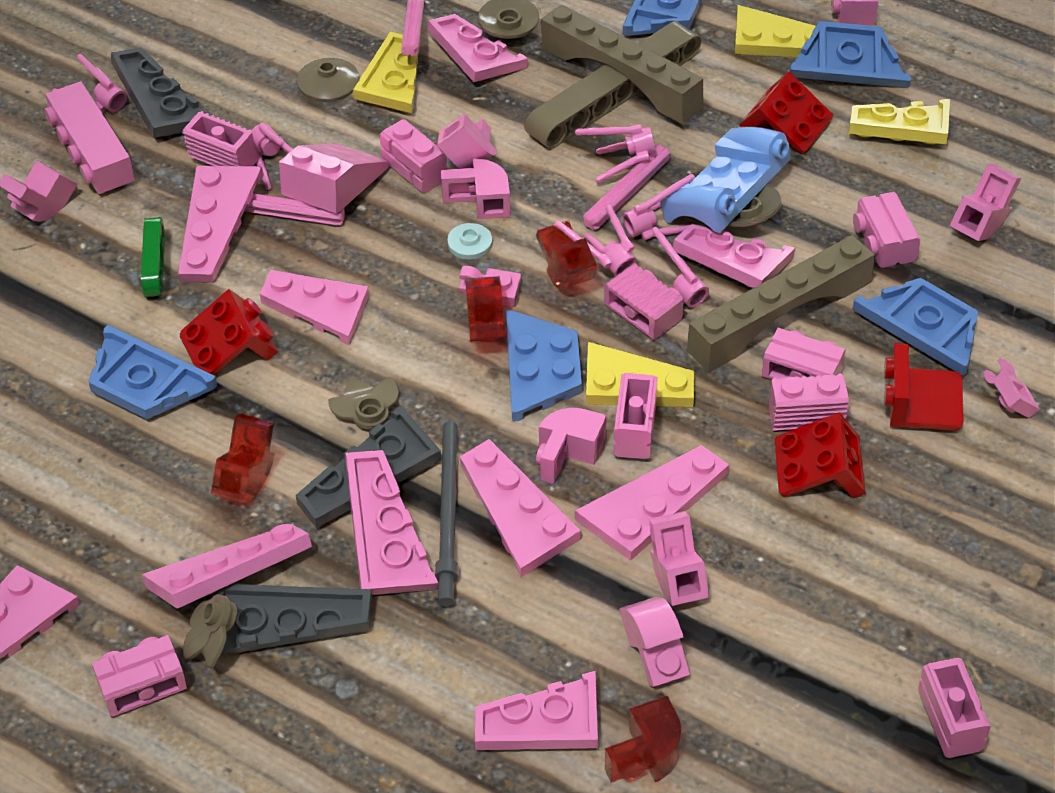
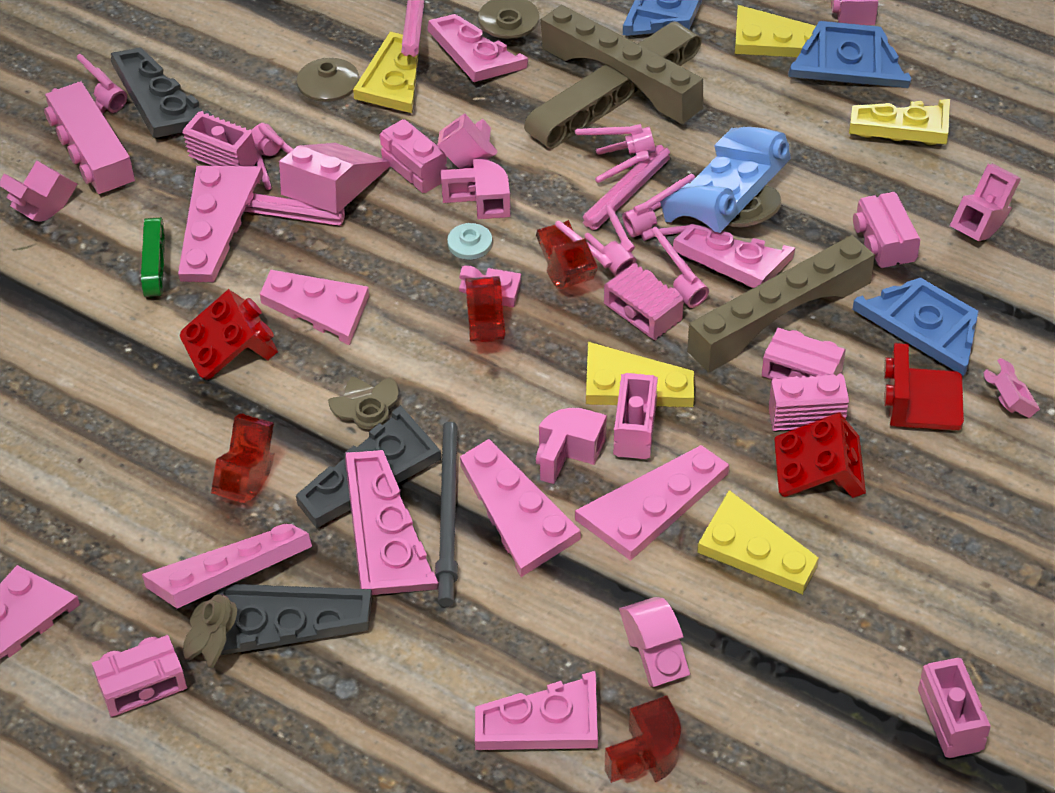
(144, 376): medium blue wing -> none
(541, 363): medium blue wing -> none
(675, 561): bright pink brick -> none
(757, 546): none -> light yellow wing
(790, 110): red bracket -> none

